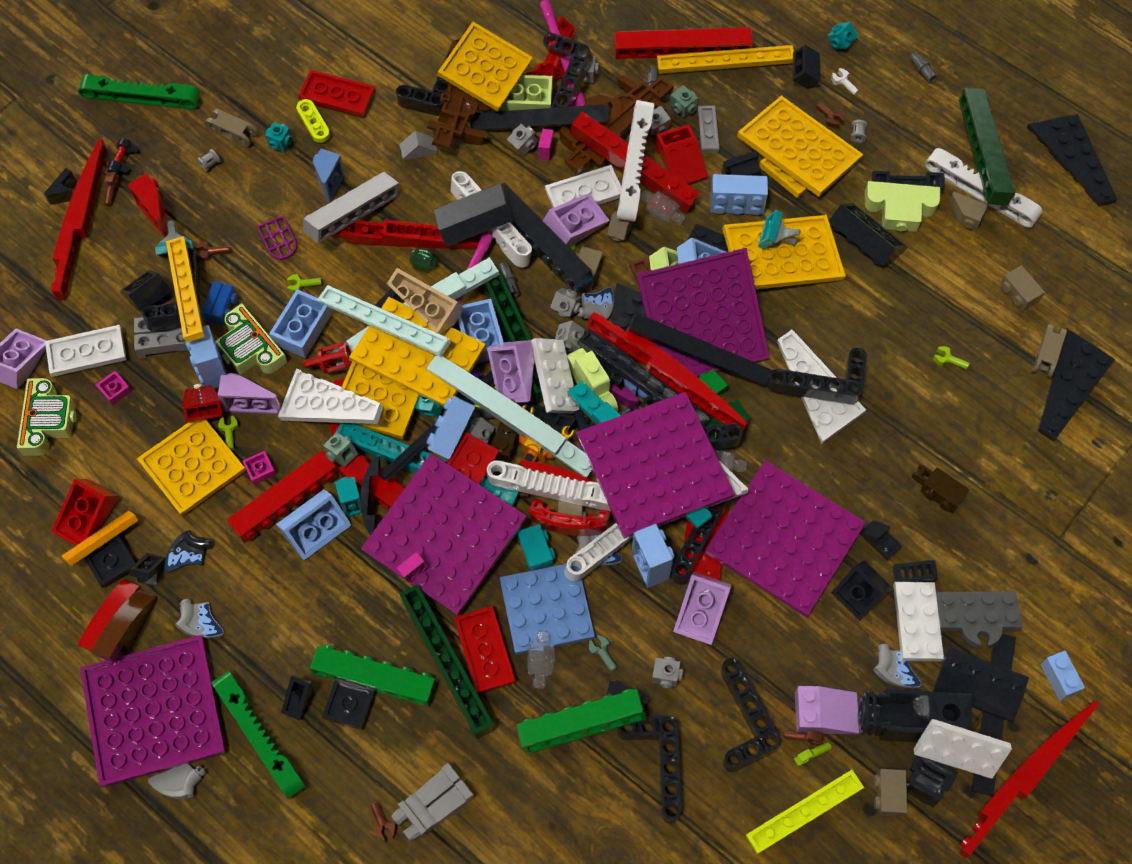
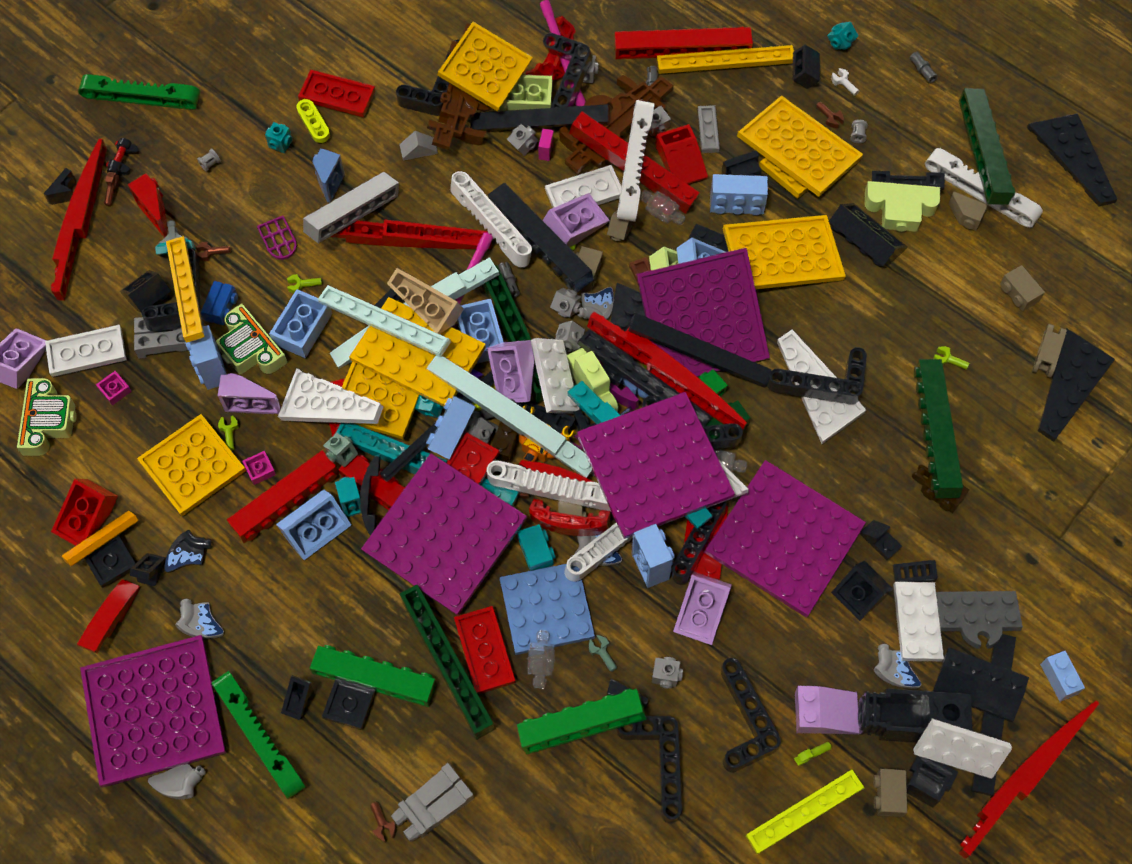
(124, 626): reddish brown slope -> none
(201, 403): red torso -> none
(231, 127): dark tan piece -> none
(325, 360): red piece -> none
(412, 567): dark pink piece -> none
(423, 259): clear green head -> none
(473, 214): black slope -> none
(683, 101): sand green brick -> none
(776, 231): teal piece -> none
(812, 737): copper bar -> none
(938, 429): none -> dark green brick

